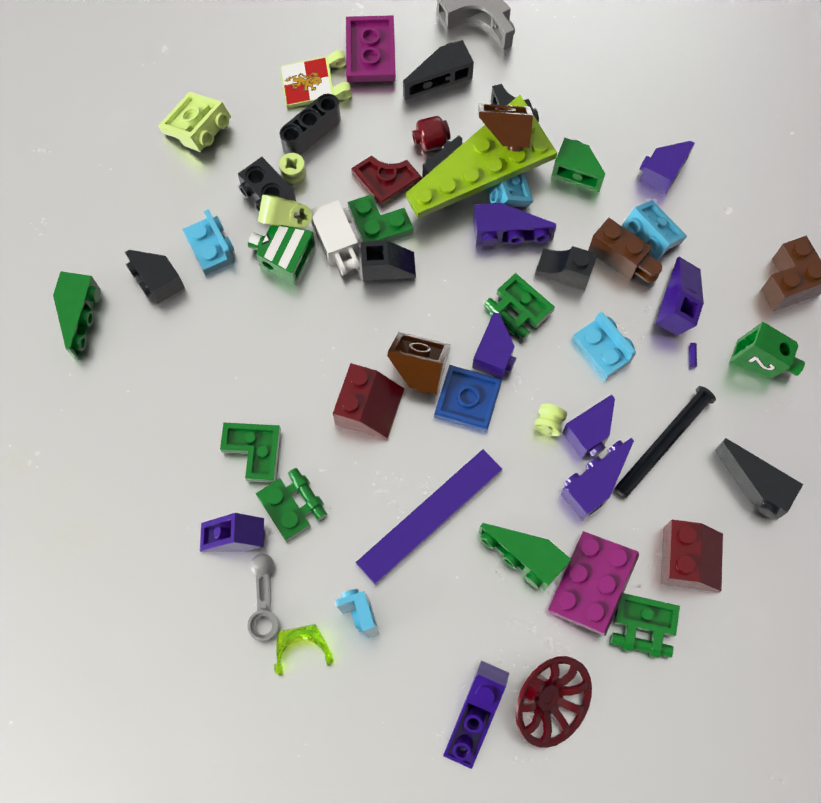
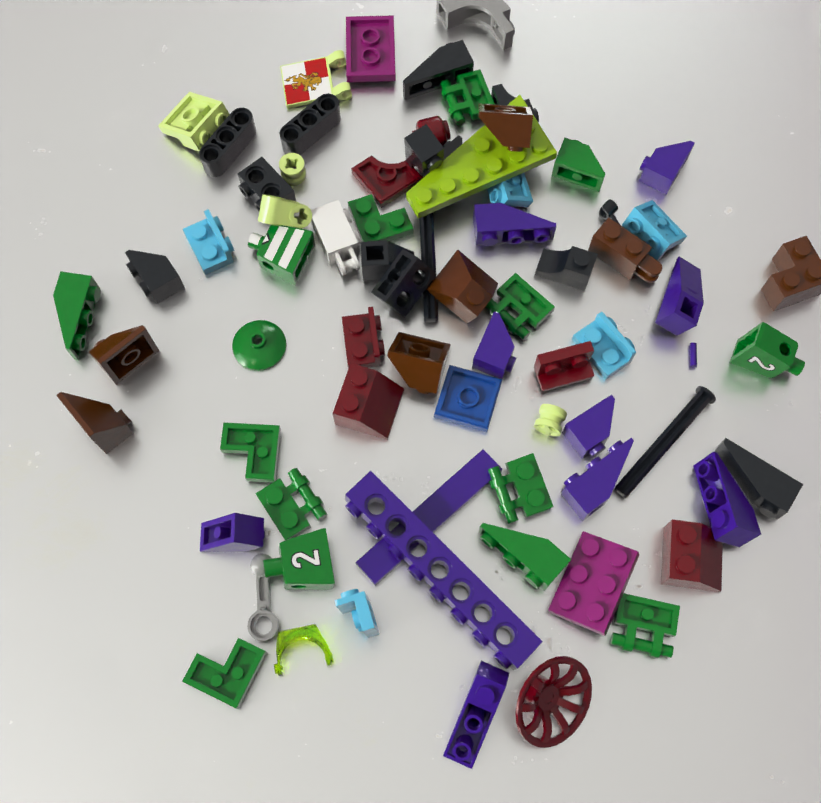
(98, 420): none -> reddish brown slope
(124, 352): none -> reddish brown slope
(230, 681): none -> green plate
(236, 130): none -> black beam
(262, 355): none -> green dish
(303, 562): none -> green torso
(361, 339): none -> dark red bracket
(404, 282): none -> black brick
(423, 150): none -> black arch
(427, 241): none -> black axle
(463, 287): none -> reddish brown slope
(474, 91): none -> green plate
(523, 639): none -> dark purple brick
(528, 485): none -> green plate
(564, 366): none -> dark red bracket
(608, 210): none -> black hand
(726, 505): none -> dark purple slope

